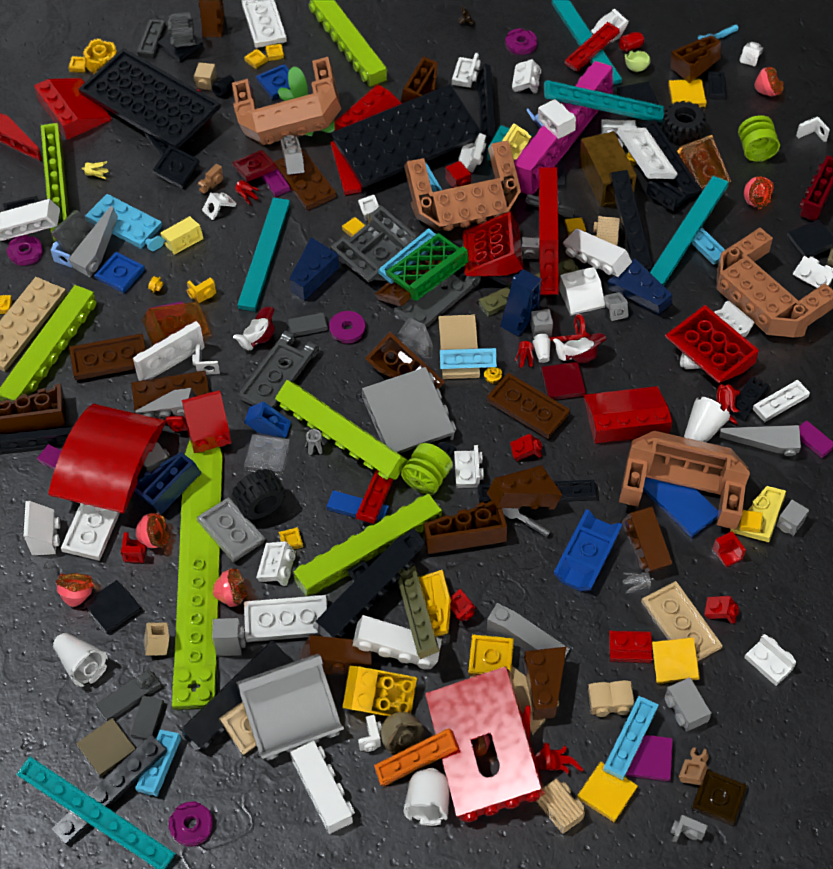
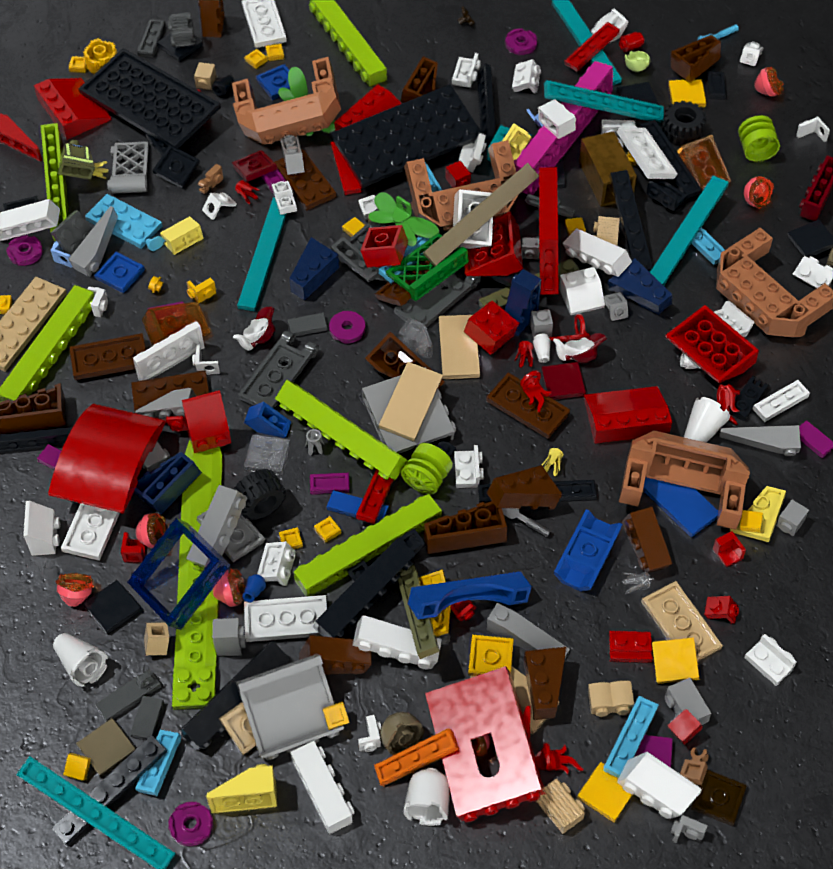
(76, 161): none -> olive torso
(77, 766): none -> yellow tile
(99, 302): none -> white bracket
(129, 181): none -> light grey piece
(198, 590): none -> clear blue window
(219, 523): none -> light grey brick
(246, 791): none -> light yellow slope
(254, 586): none -> blue cone
(284, 197): none -> white slope
(327, 529): none -> yellow tile
(328, 482): none -> magenta tile
(335, 715): none -> yellow tile
(378, 691): yellow slope -> none
(384, 246): none -> red brick
(395, 213): none -> bright green piece
(410, 401): none -> tan tile
(464, 203): none -> white slope
(467, 358): medium azure plate -> none
(481, 214): none -> dark tan tile
(491, 327): none -> red brick
(493, 378): yellow plate -> none
(506, 588): none -> blue arch
(525, 447): red bracket -> none
(533, 388): none -> red piece
(554, 457): none -> light yellow piece
(658, 785): none -> white slope
(685, 726): none -> panel

